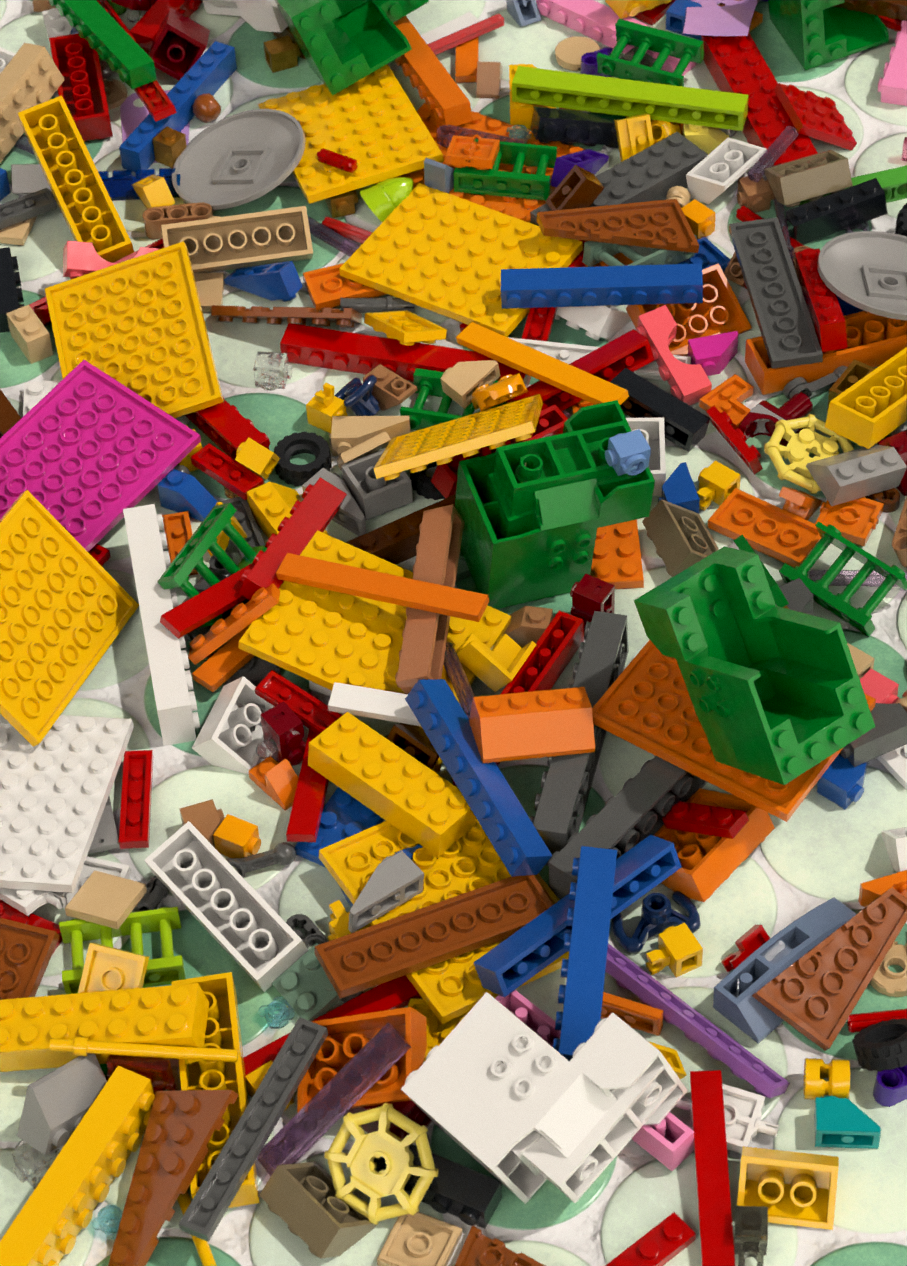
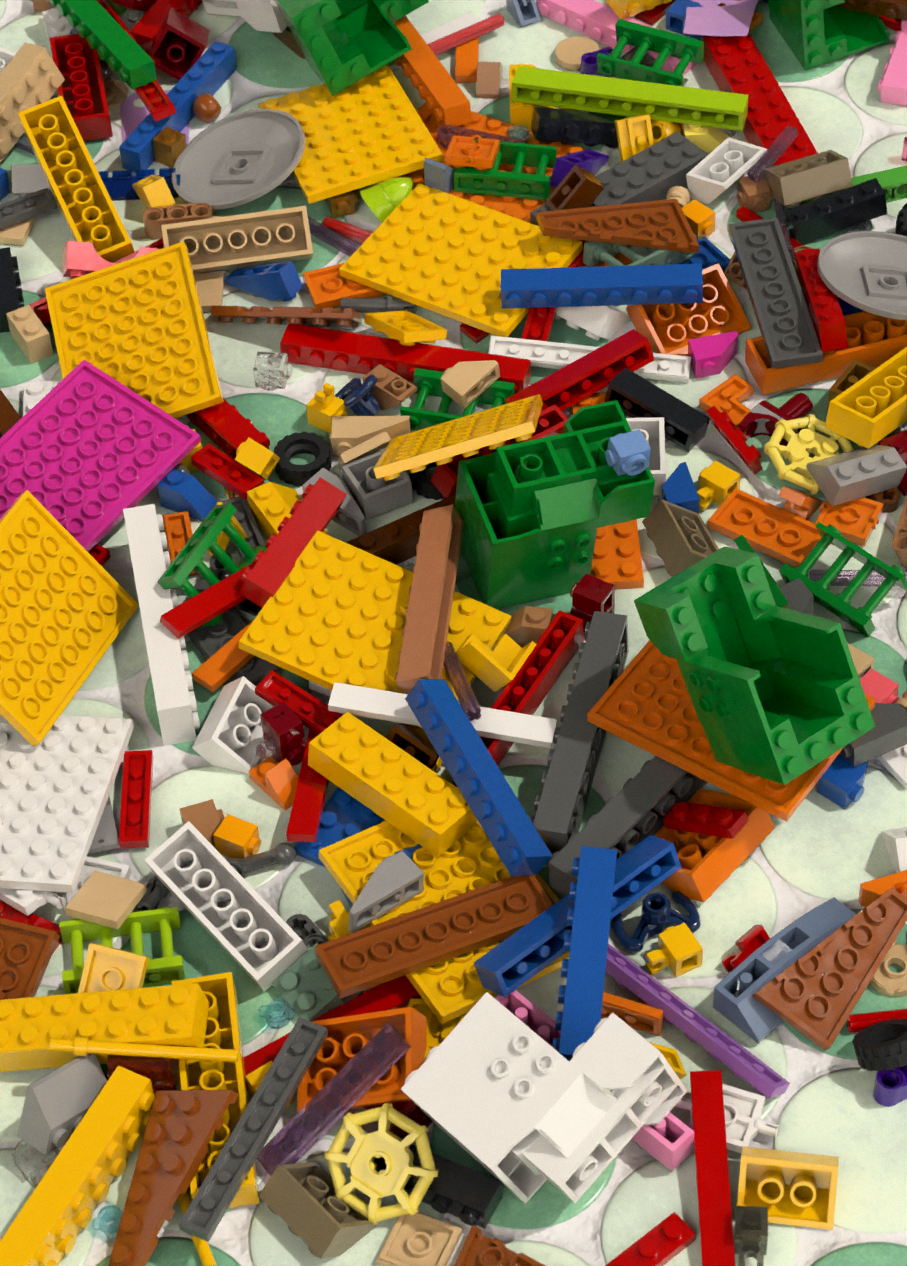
(239, 619): orange plate -> none
(281, 53): pearl gold brick -> none
(337, 160): red axle -> none
(383, 587): orange tile -> none
(497, 393): light orange slope -> none
(532, 724): orange slope -> none
(540, 365): light orange tile -> none
(686, 381): coral arch -> none
(815, 116): red plate -> none
(816, 387): dark grey piece -> none
(837, 1077): yellow wheel -> none
(843, 1125): teal slope -> none

